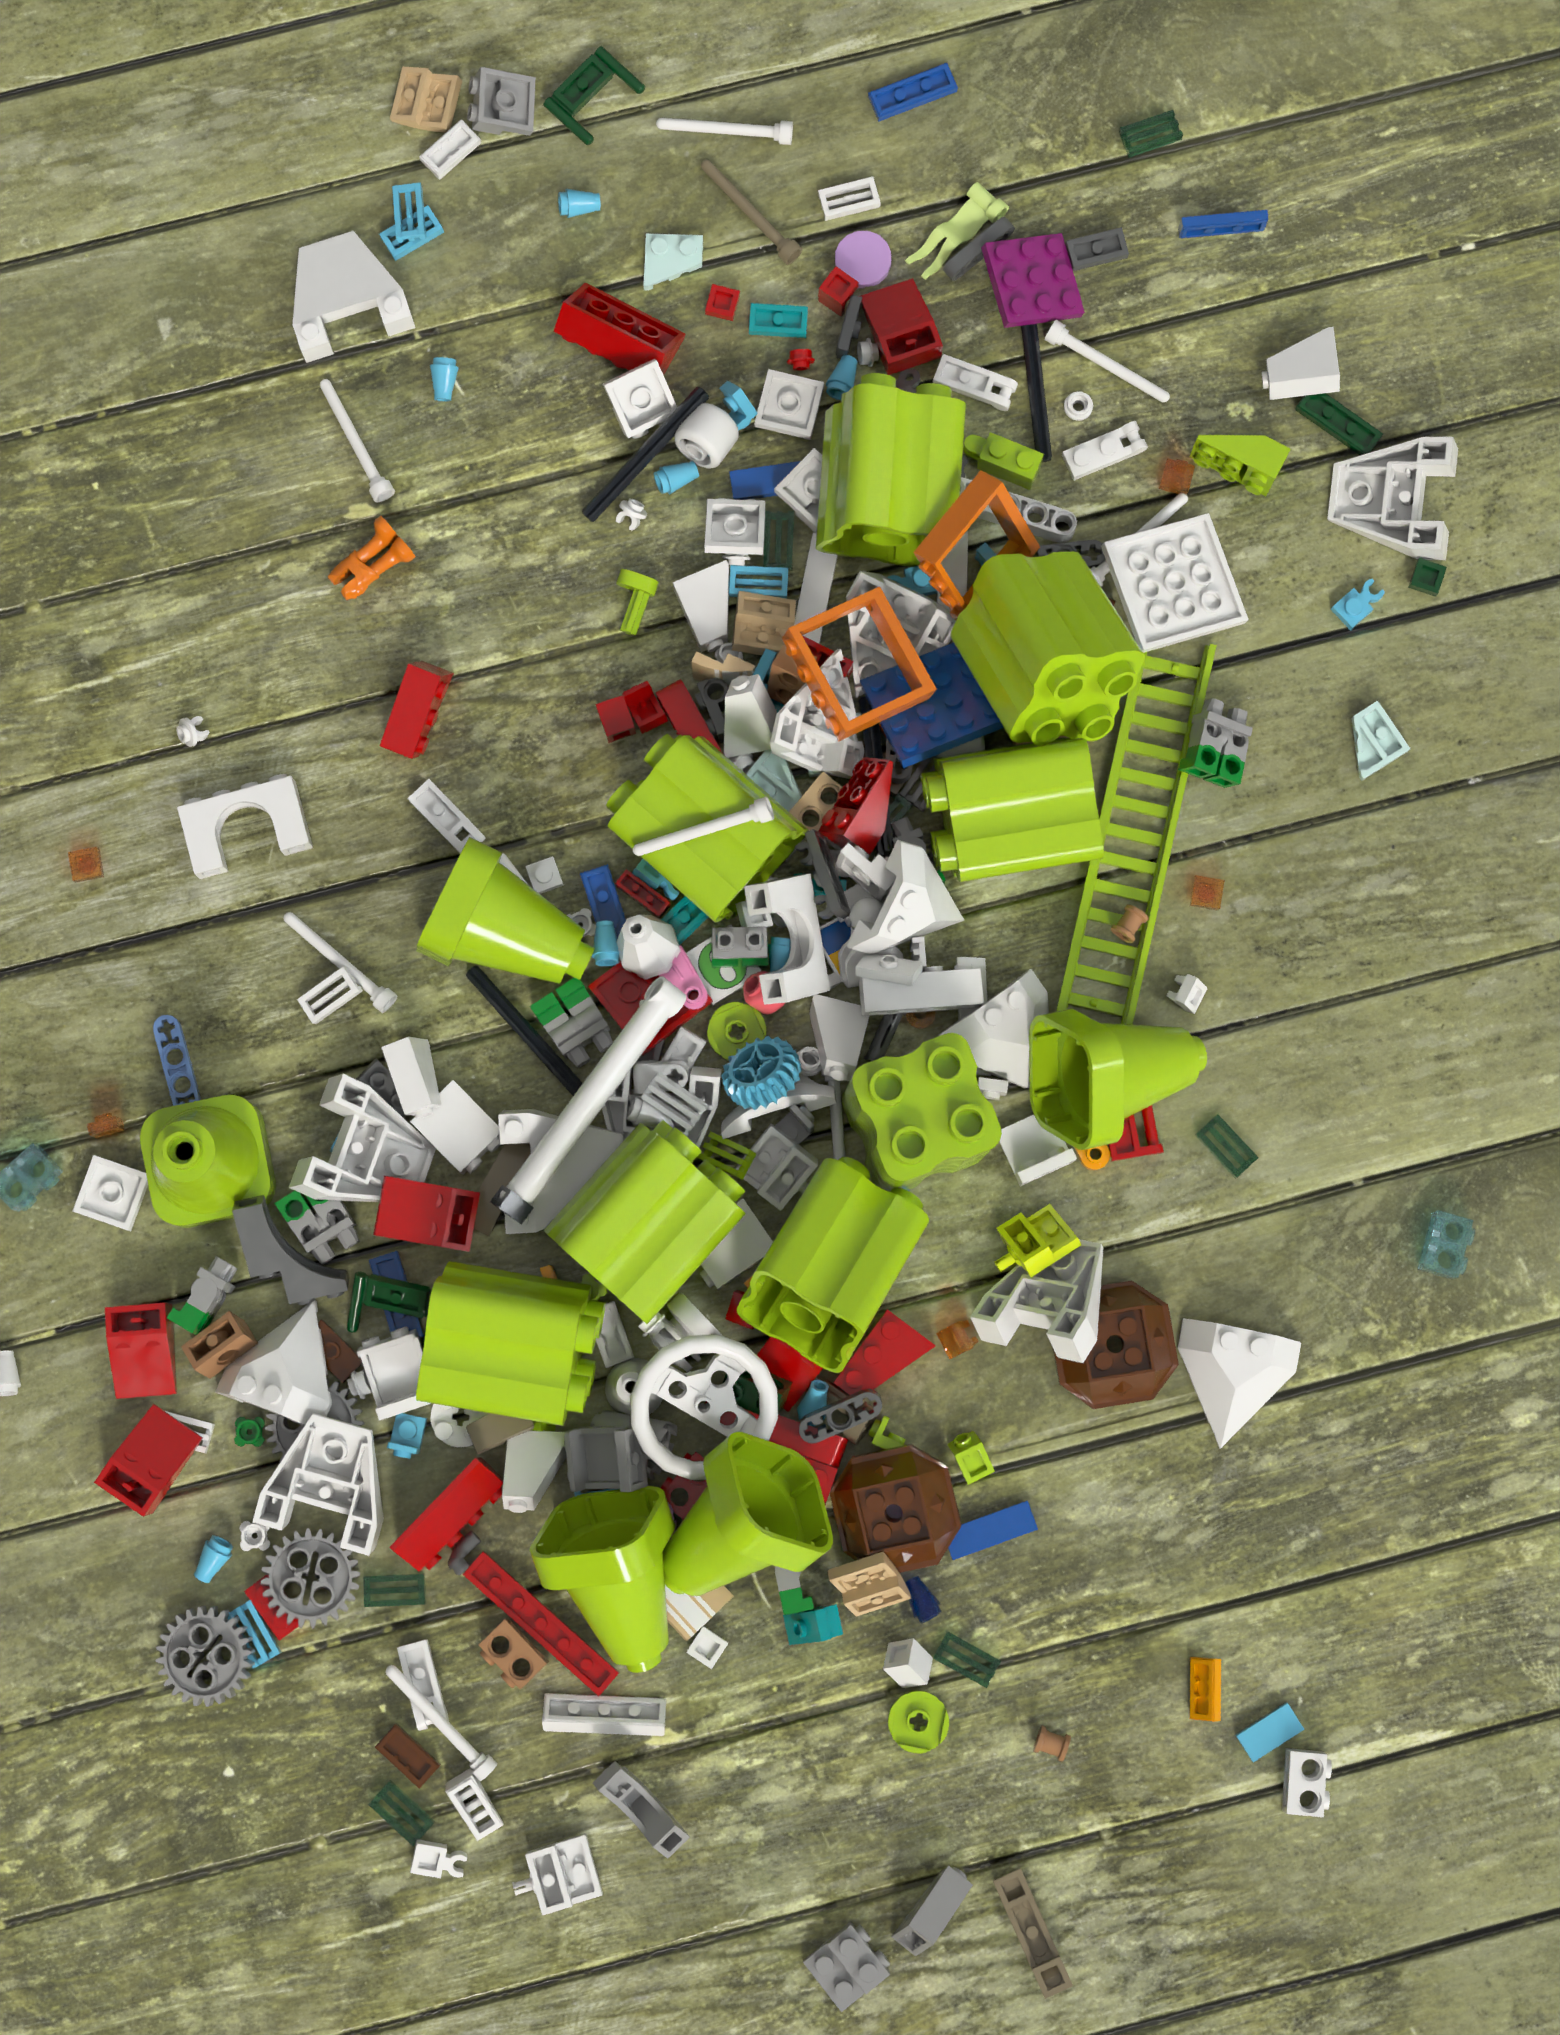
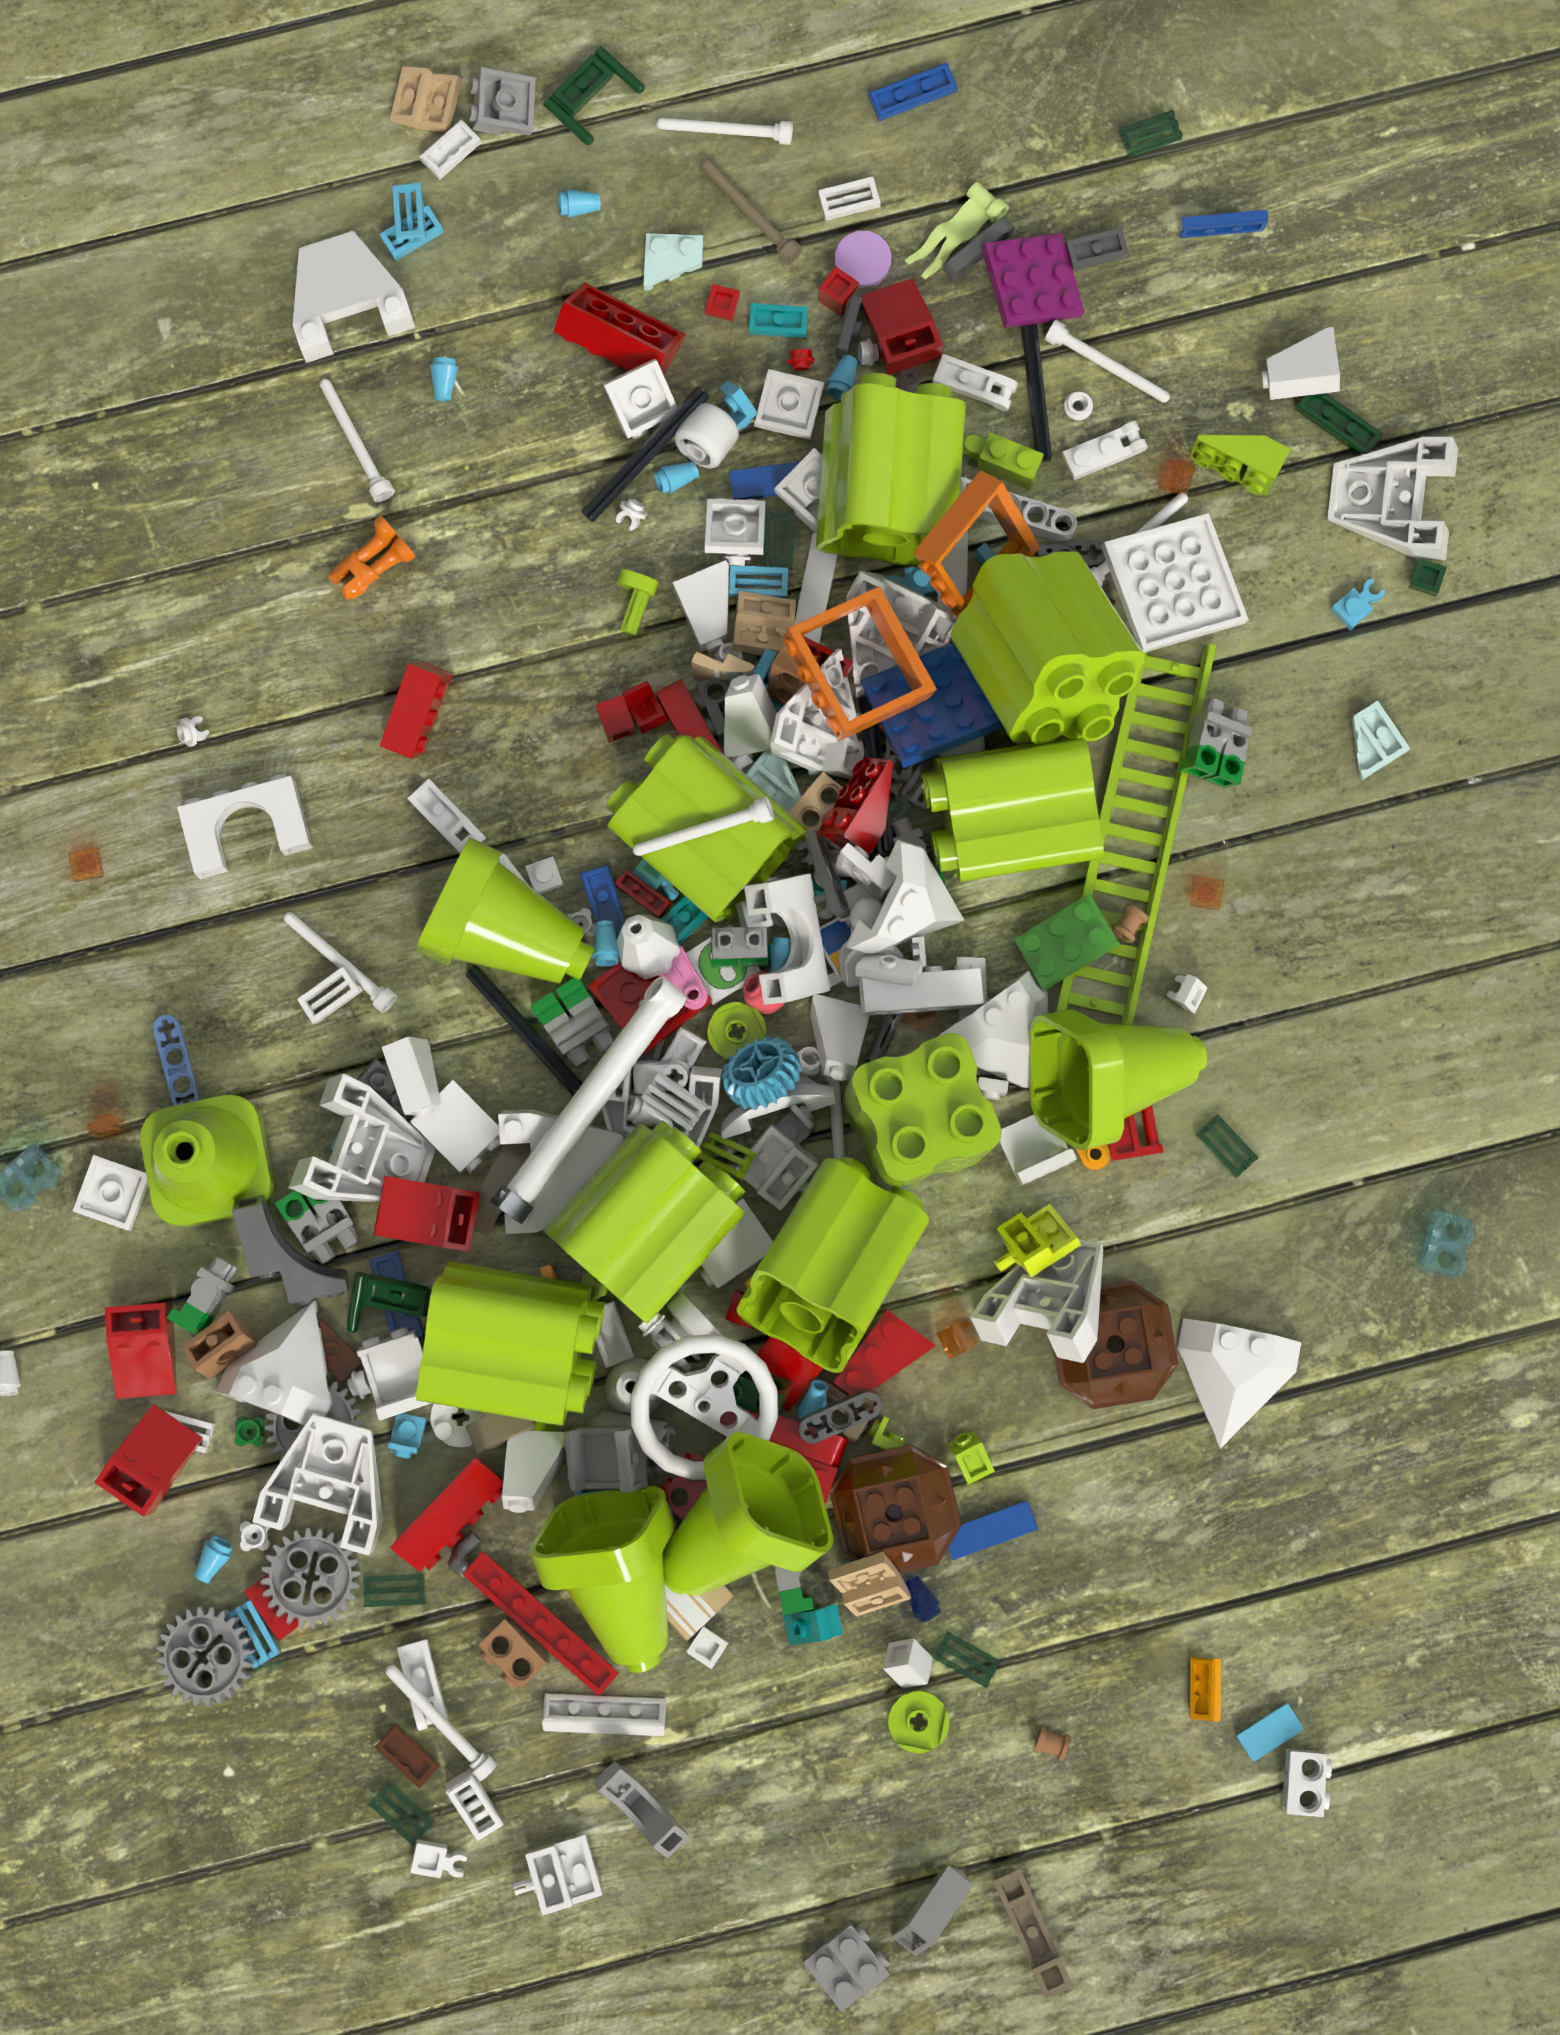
(1067, 941): none -> bright green plate

